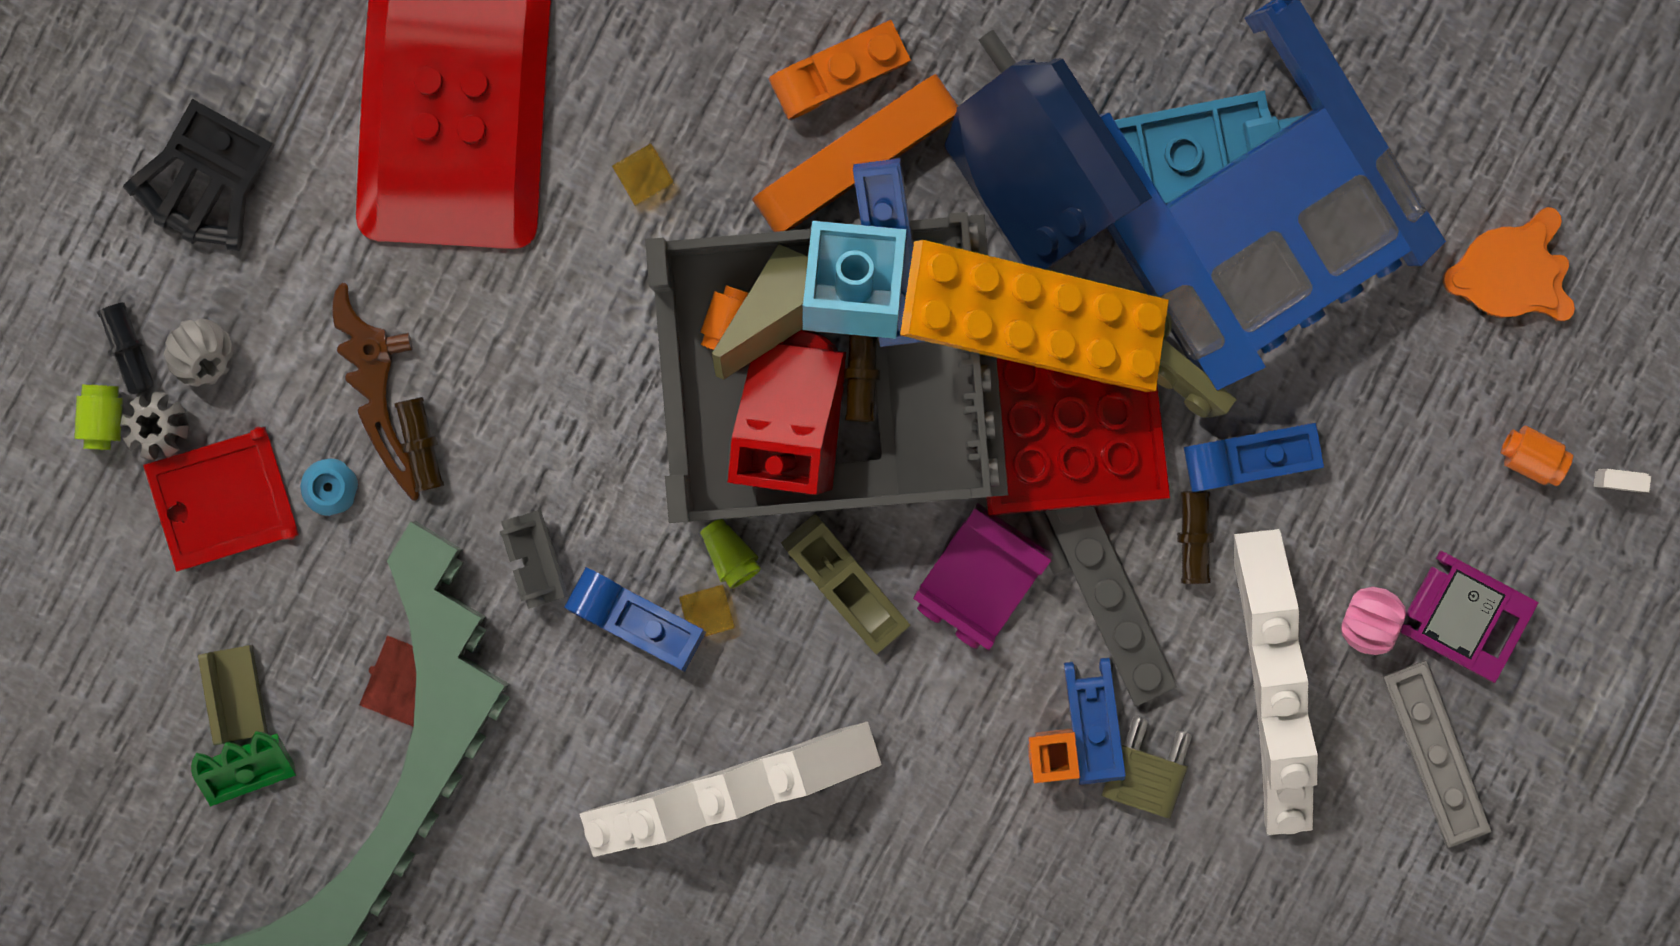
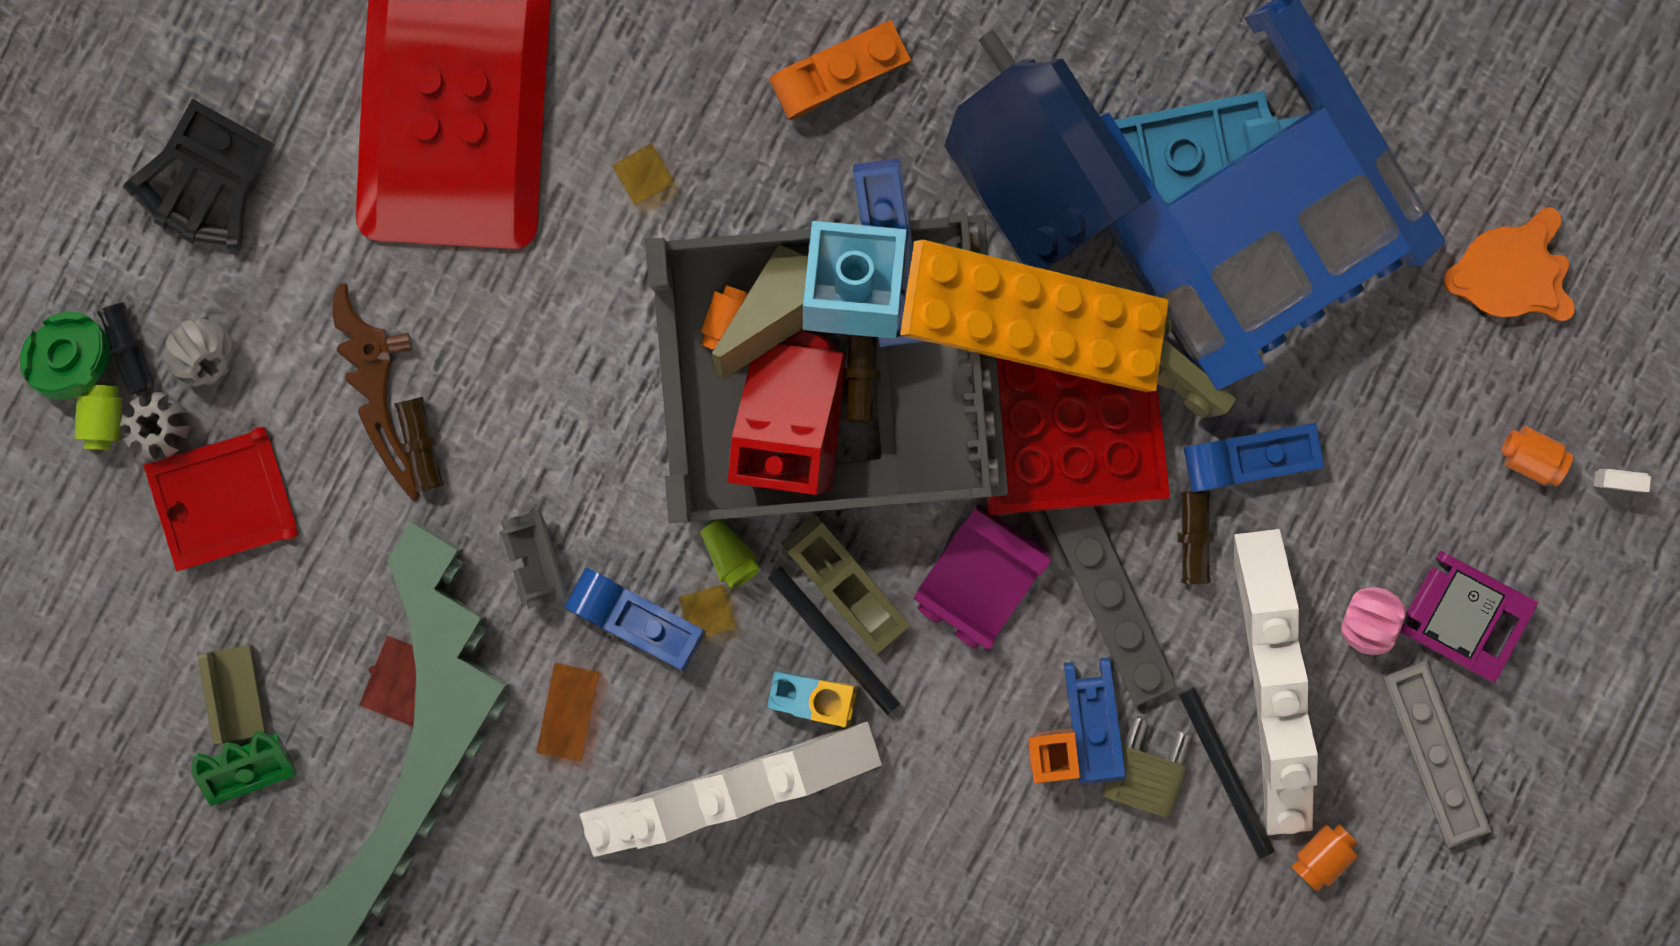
(65, 356): none -> green tile
(343, 487): dark azure plate -> none
(568, 711): none -> clear orange tile
(813, 698): none -> leg
(834, 640): none -> black bar
(878, 138): orange beam -> none
(1226, 773): none -> black bar
(1326, 857): none -> orange brick

